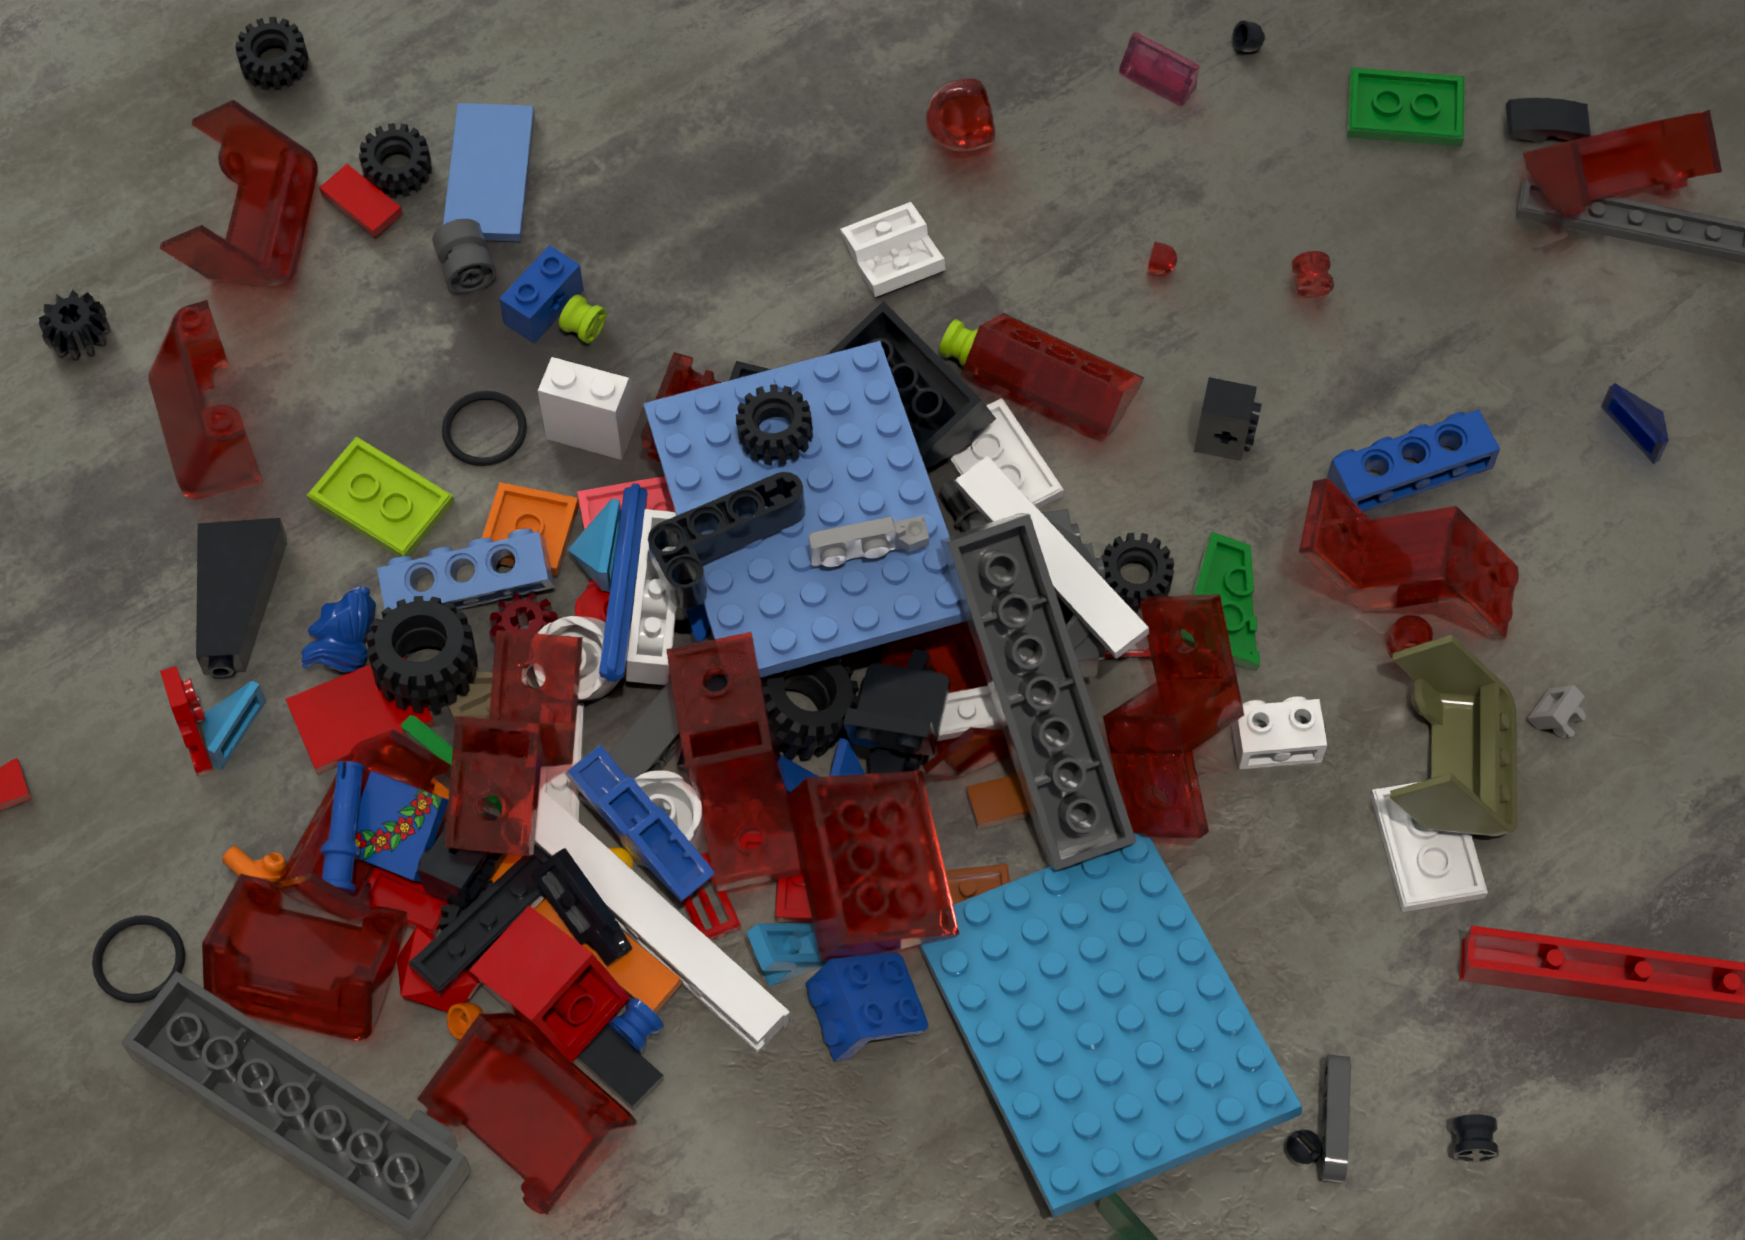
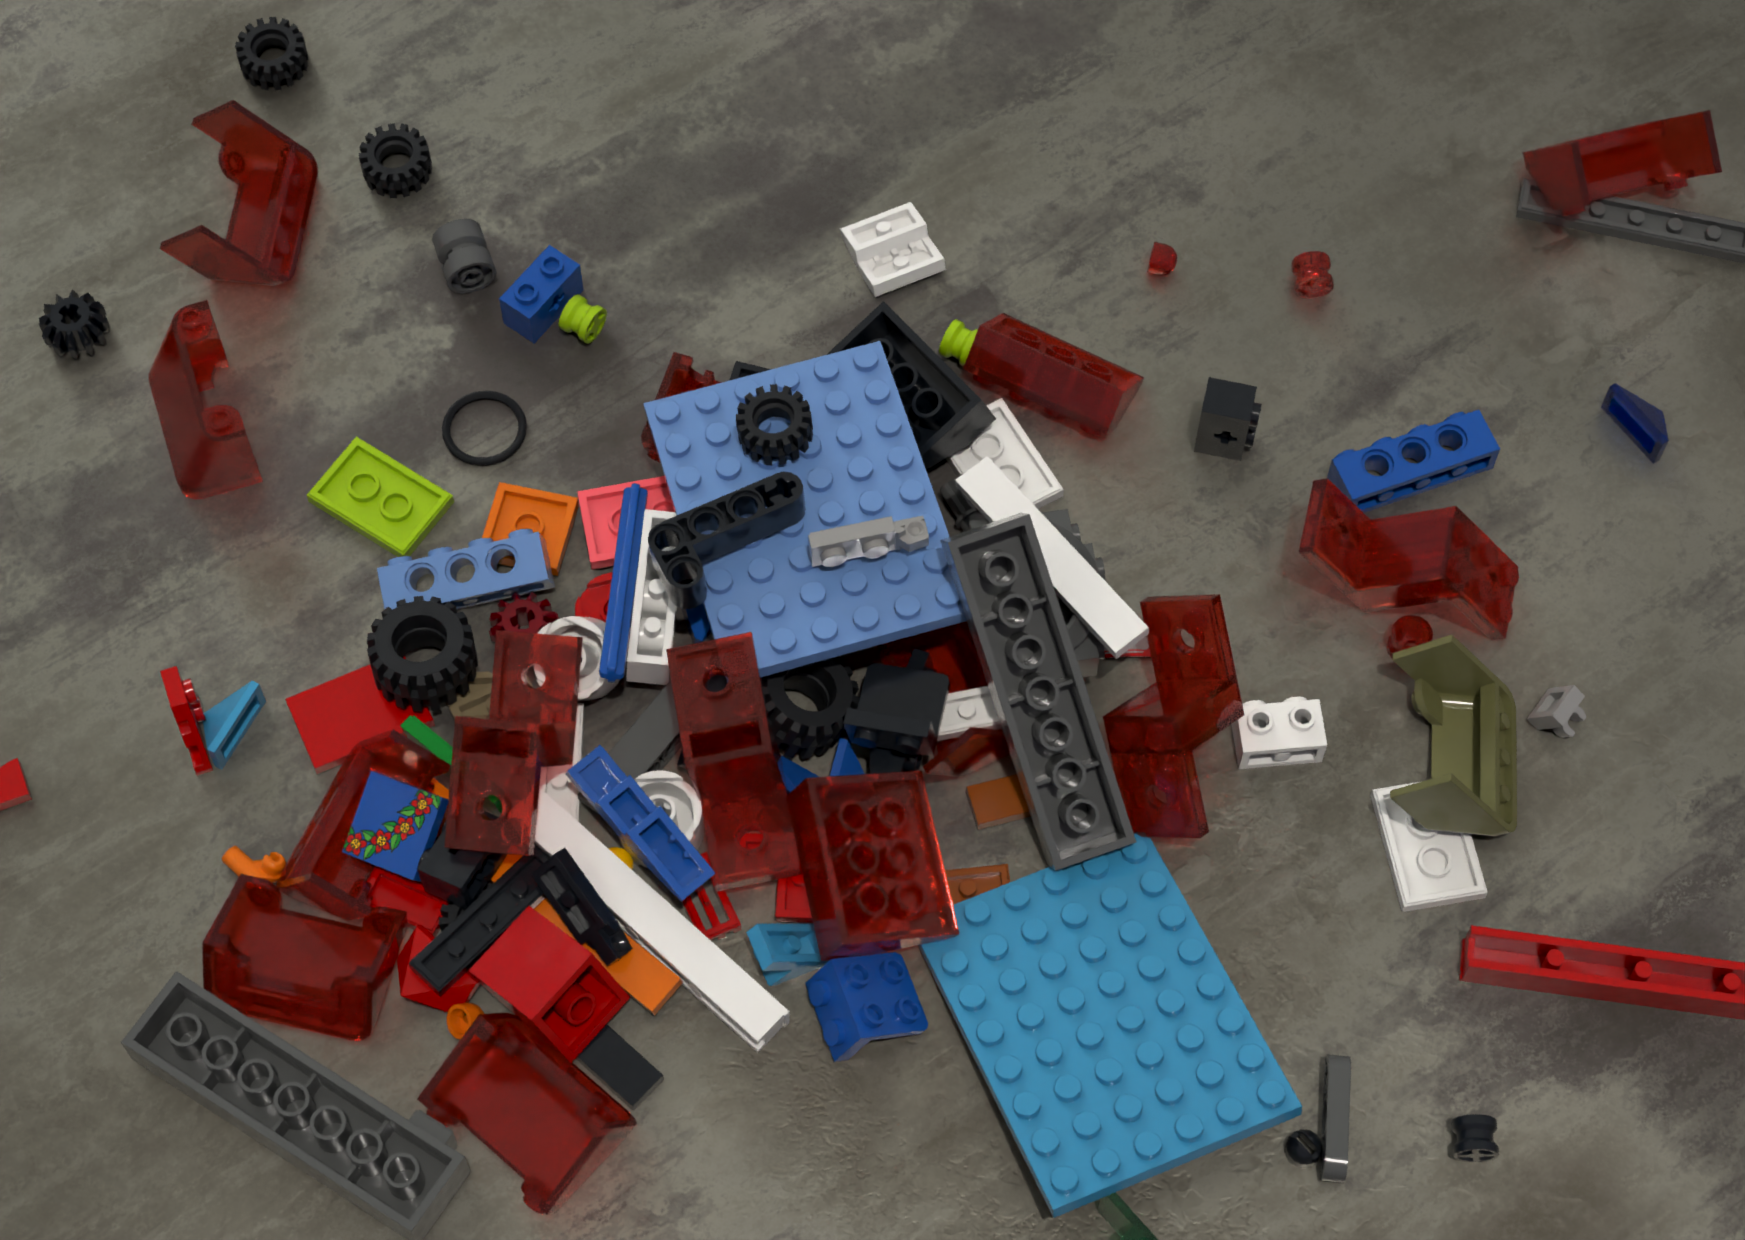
(115, 928): black tyre -> none
(233, 589): black slope -> none
(340, 848): blue pin -> none
(341, 632): blue hair -> none
(361, 200): red tile -> none
(490, 168): medium blue tile -> none
(589, 407): white slope -> none
(597, 545): dark azure slope -> none
(636, 1024): blue wheel -> none
(961, 116): clear red piece -> none
(1141, 552): black tyre -> none
(1159, 69): clear pink slope -> none
(1229, 572): green wing -> none
(1247, 36): black hinge -> none
(1406, 107): green tile -> none
(1544, 117): black slope -> none

